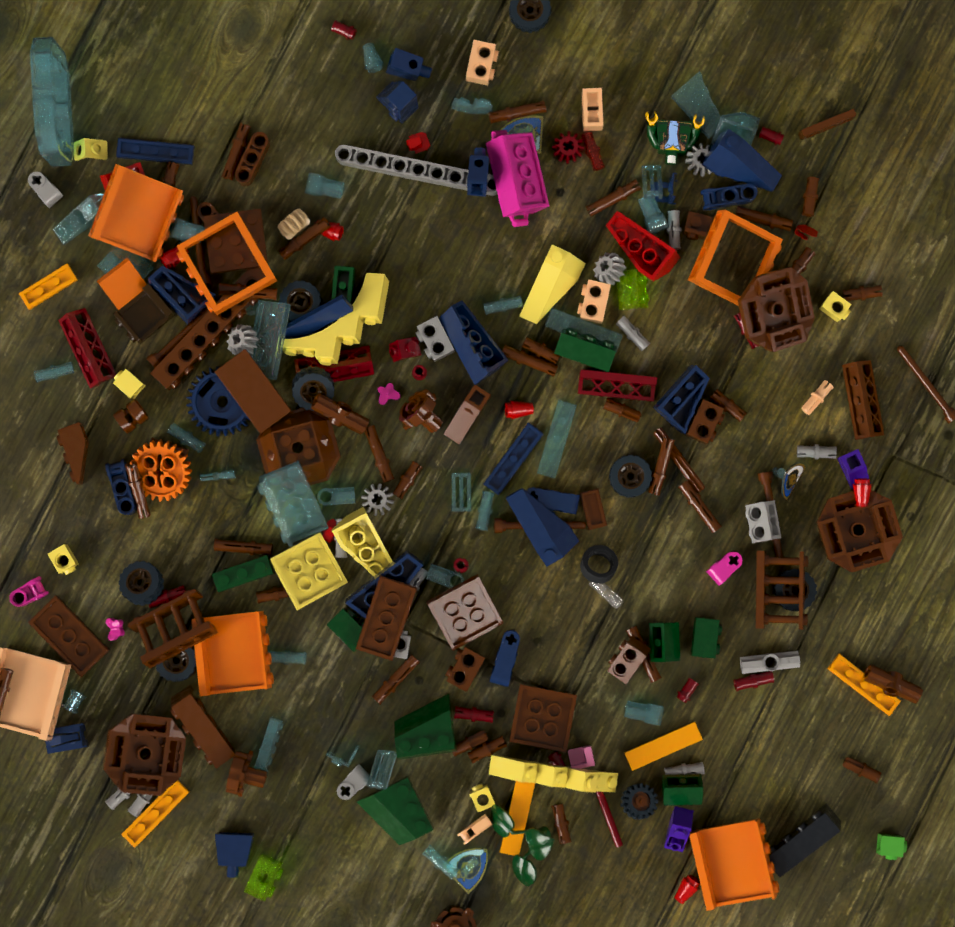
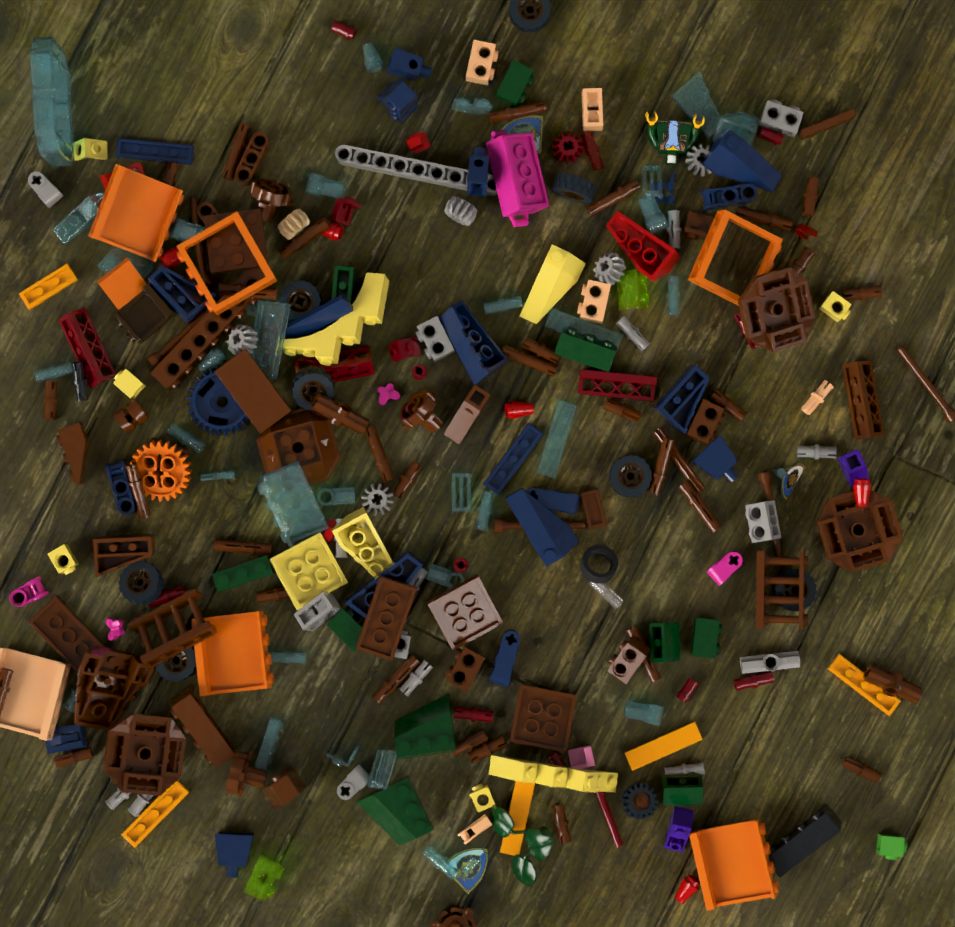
(50, 400): none -> reddish brown pin
(73, 757): none -> reddish brown axle
(79, 381): none -> black pin
(106, 686): none -> reddish brown wedge
(121, 550): none -> reddish brown wedge
(212, 359): none -> clear light blue cone
(270, 196): none -> reddish brown piece
(284, 788): none -> reddish brown wedge
(317, 611): none -> light grey brick
(343, 210): none -> dark red bracket
(416, 678): none -> light grey pin
(460, 211): none -> light grey gear
(515, 83): none -> dark green brick
(574, 188): none -> black wheel
(673, 295): none -> clear light blue pin
(717, 460): none -> dark blue torso
(779, 123): none -> light grey brick

